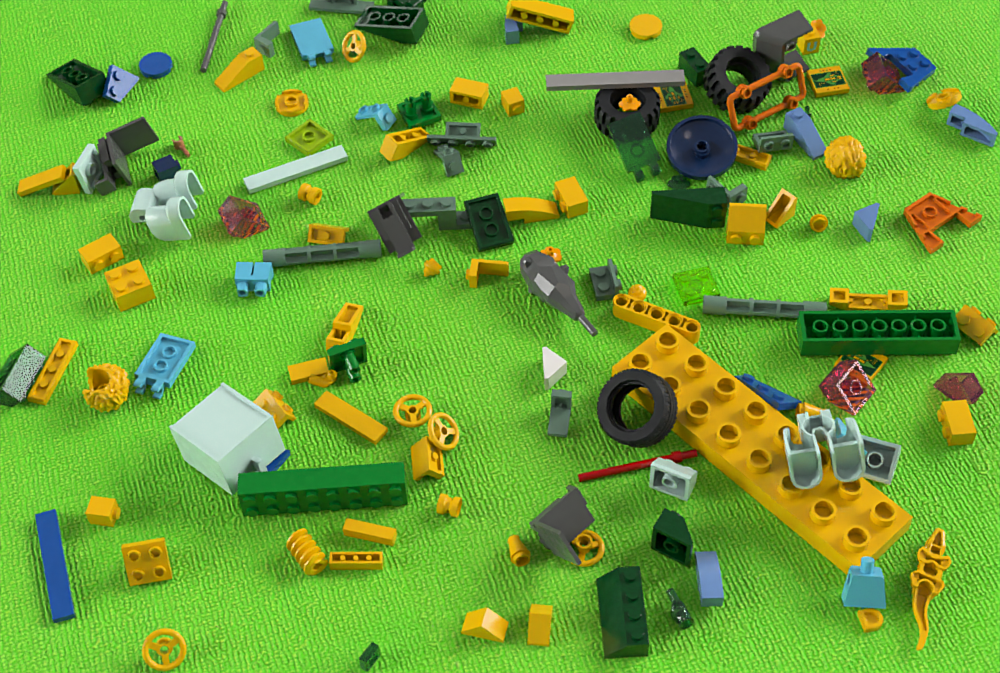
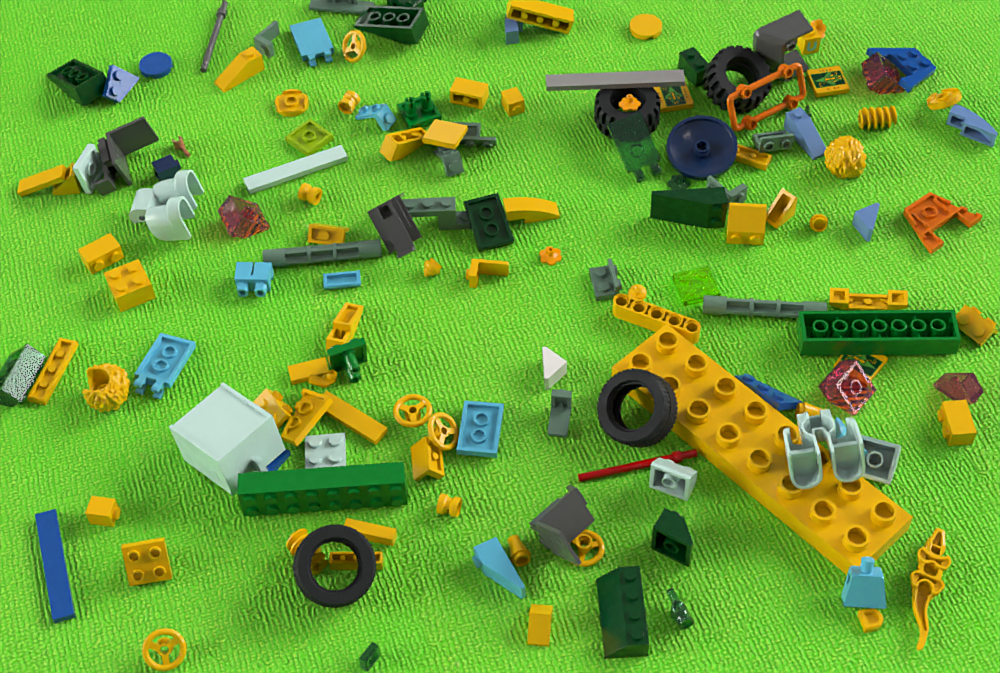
(307, 414): none -> yellow wing
(325, 450): none -> light aqua plate
(341, 280): none -> medium azure tile
(349, 102): none -> yellow wheel
(365, 572): none -> black tyre
(445, 134): none -> yellow tile
(480, 429): none -> medium azure plate
(485, 624): yellow slope -> none
(497, 566): none -> medium azure slope
(553, 286): dark grey piece -> none
(570, 197): yellow brick -> none
(709, 579): medium blue slope -> none
(877, 116): none -> yellow piece

